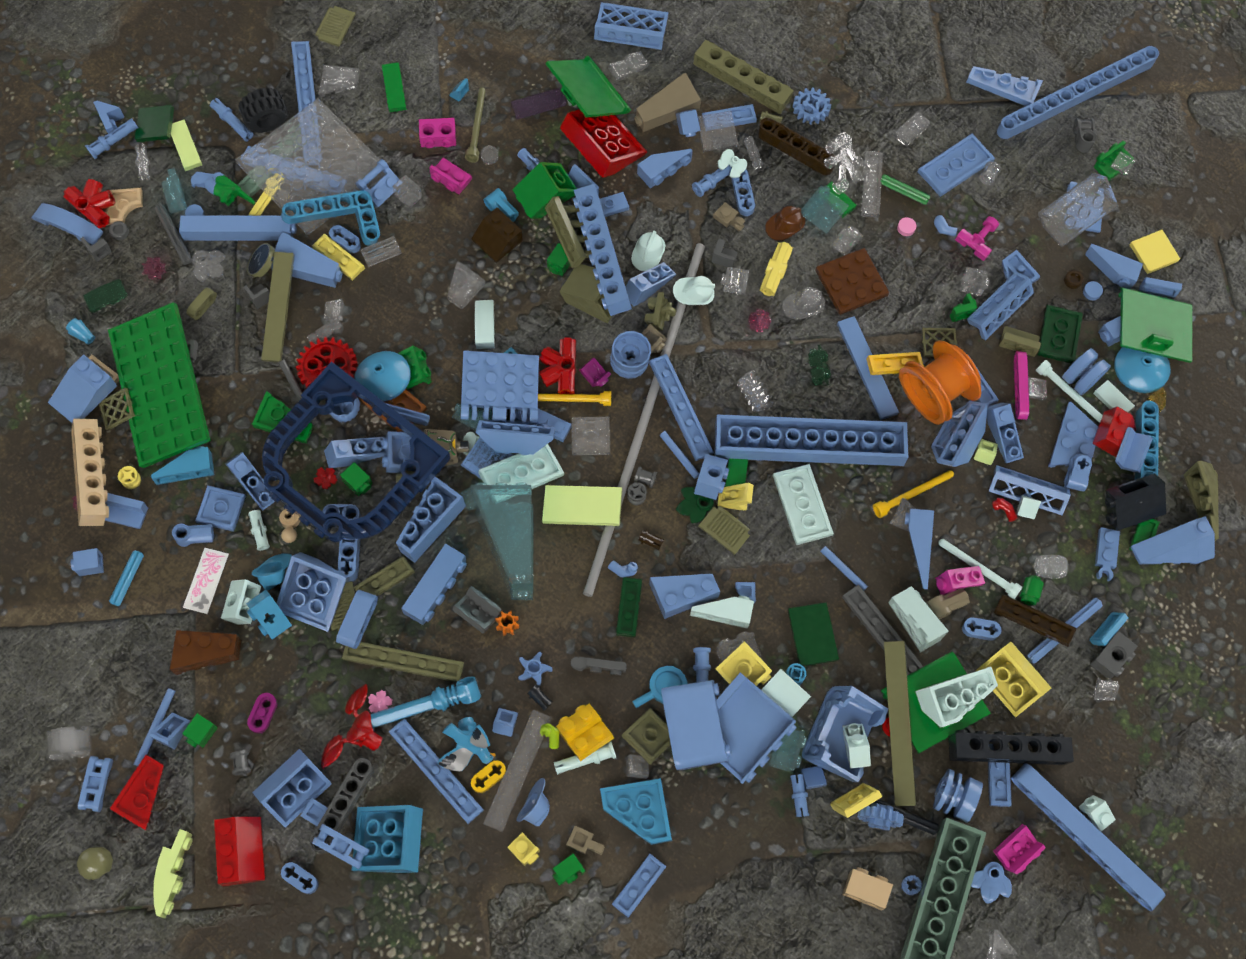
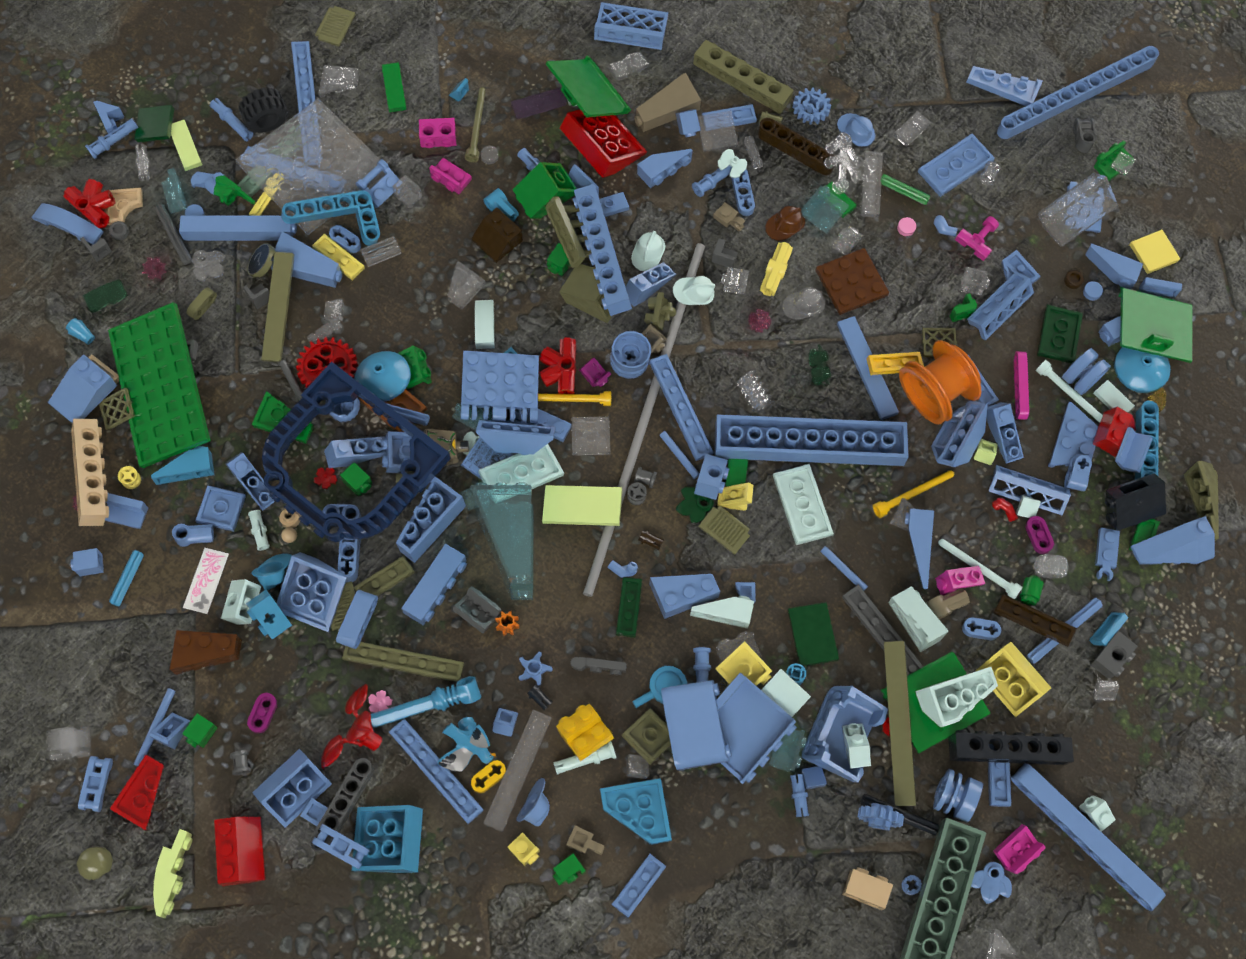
(302, 874): medium blue beam -> none
(553, 734): lime arm -> none
(855, 800): light yellow tile -> none
(858, 128): none -> medium blue piece
(1020, 341): olive panel -> none
(1037, 388): clear plate -> none
(1041, 535): none -> magenta plate

